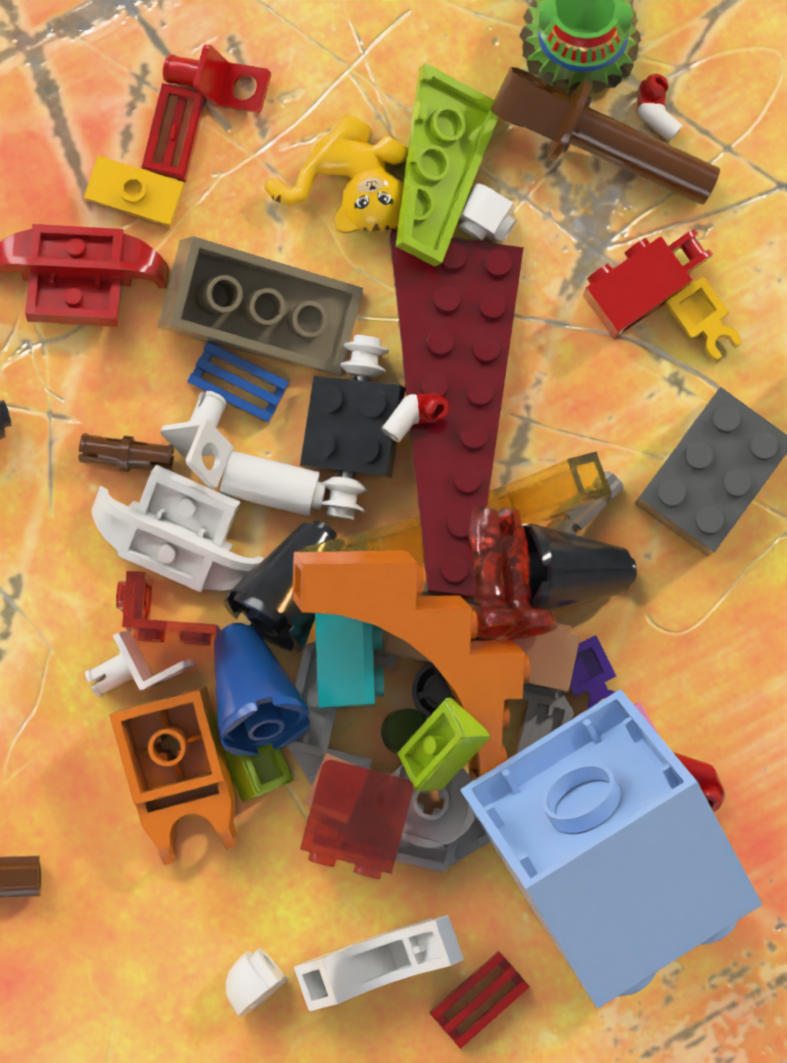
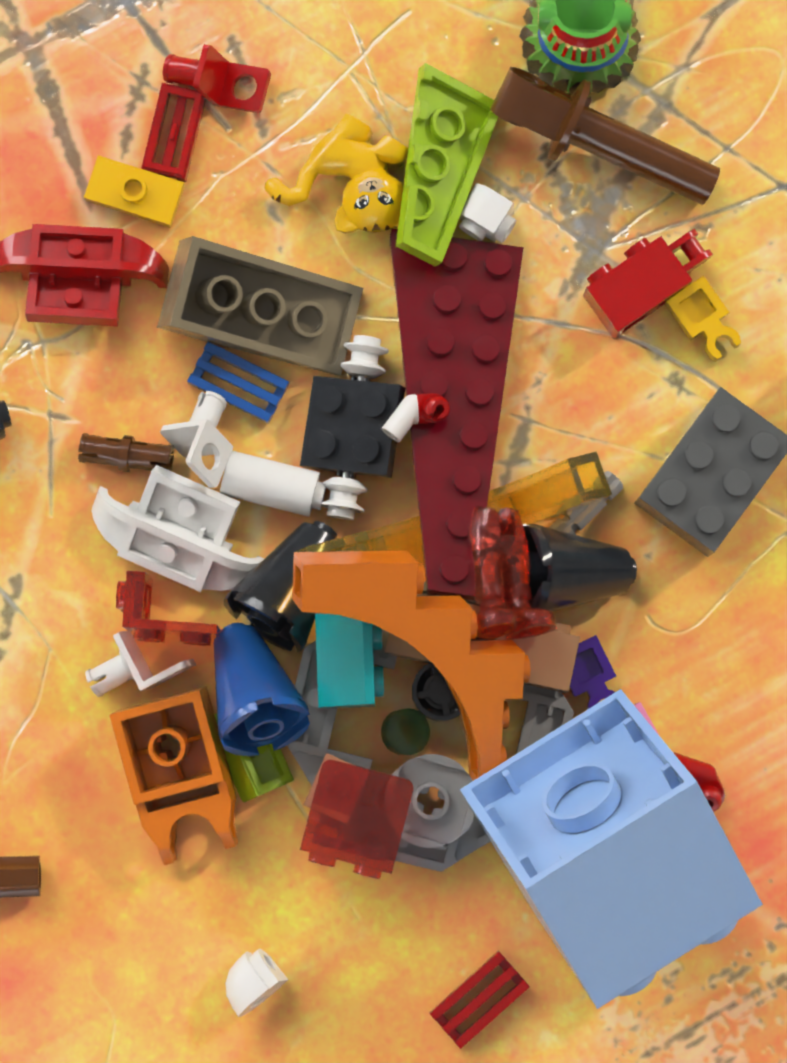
(378, 962): white arch -> none
(442, 746): lime slope -> none
(652, 107): arm -> none

